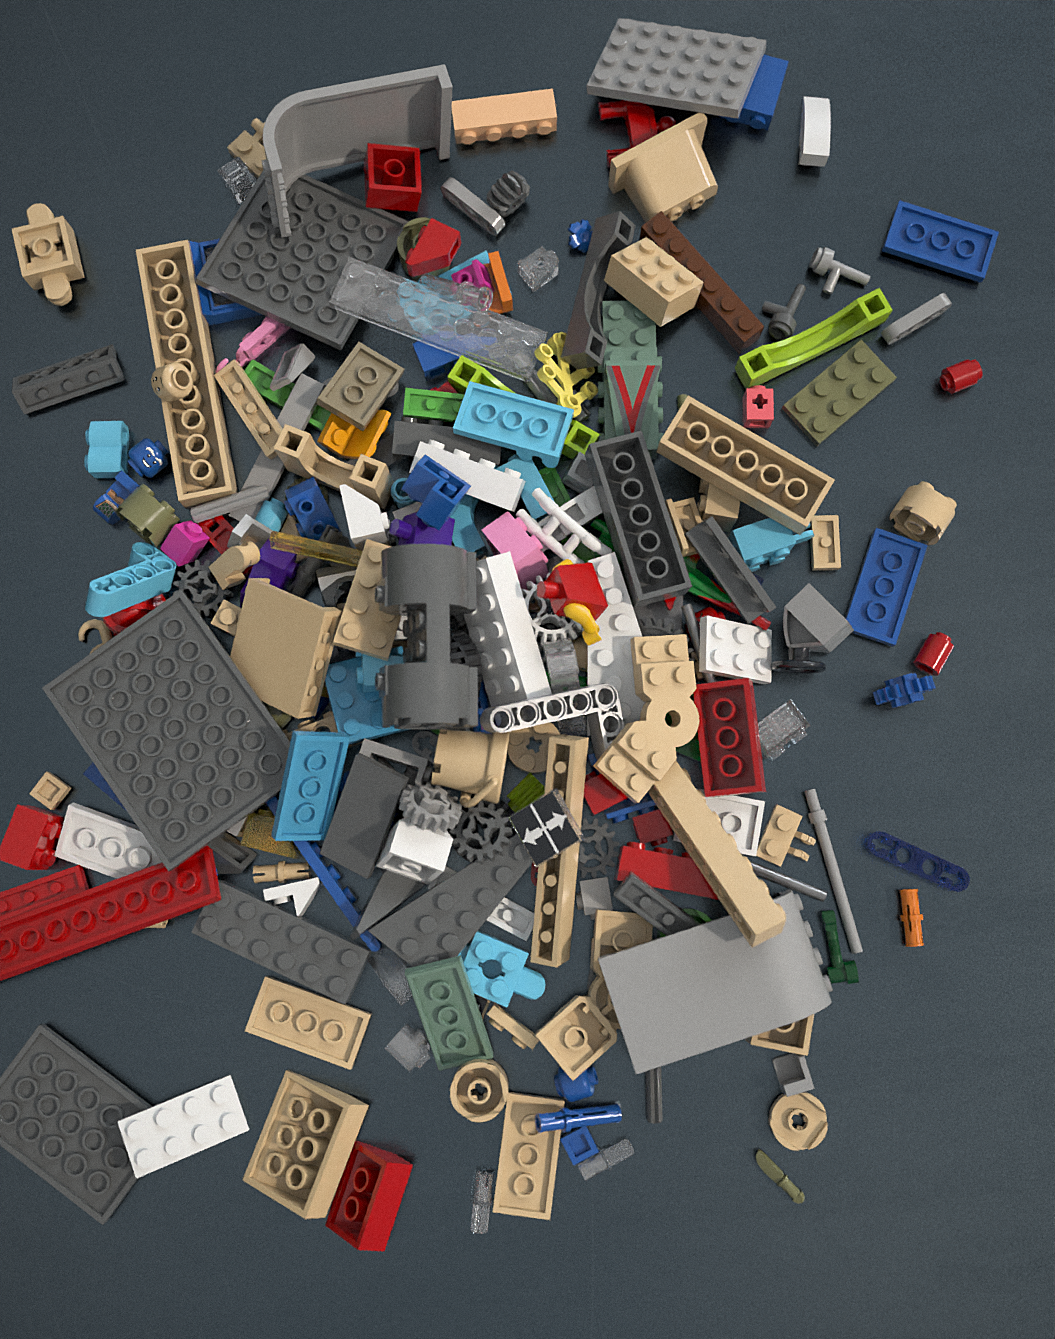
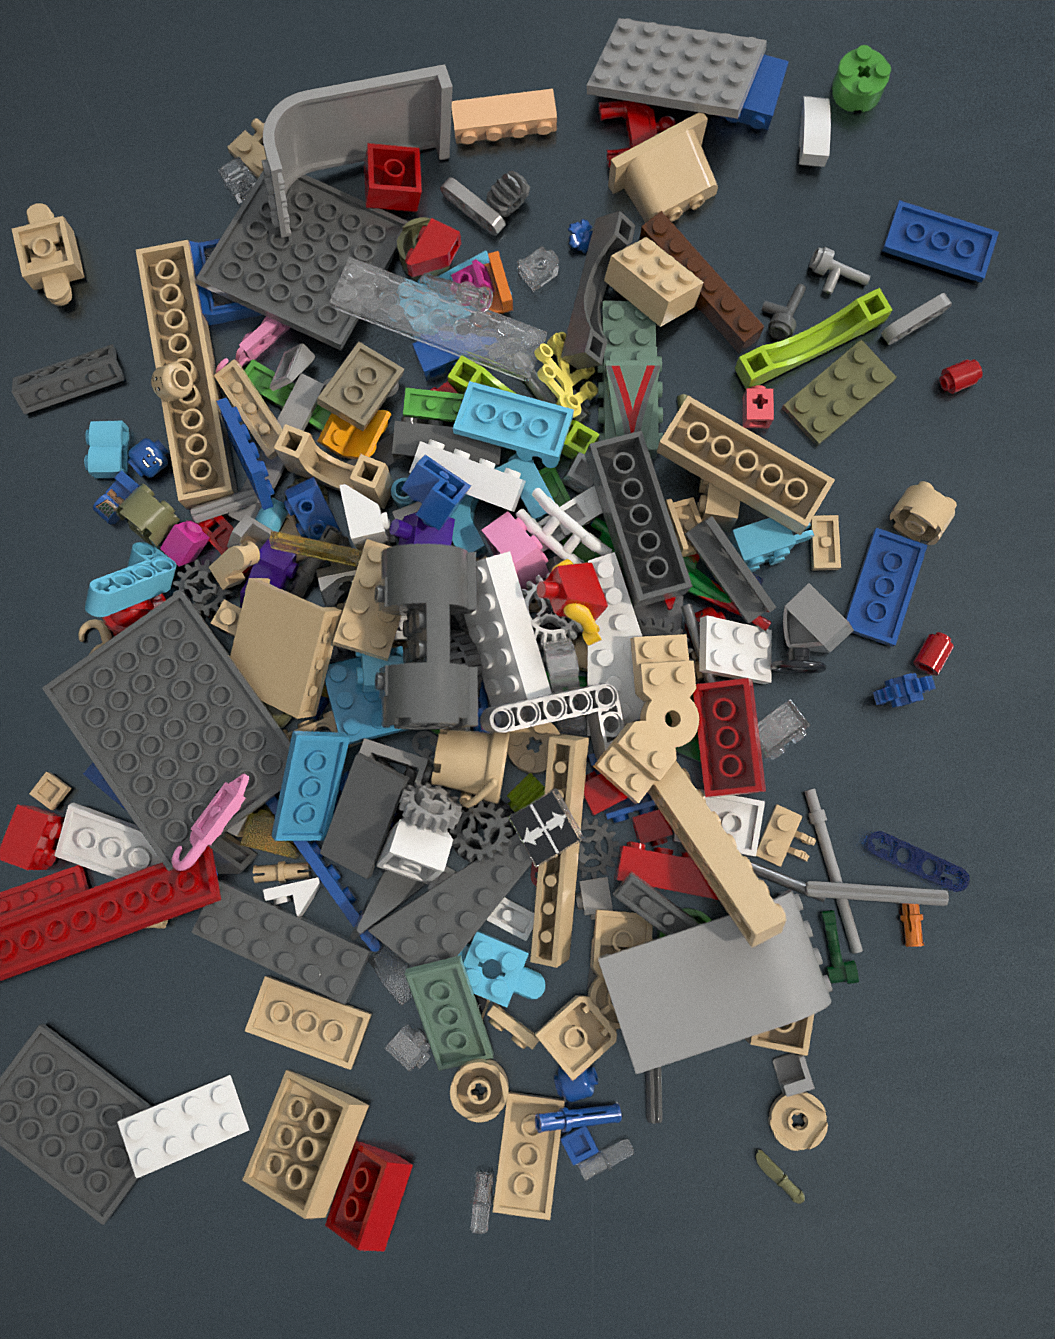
(212, 821): none -> bright pink plate
(247, 453): none -> blue plate
(860, 79): none -> bright green brick
(877, 893): none -> light grey axle

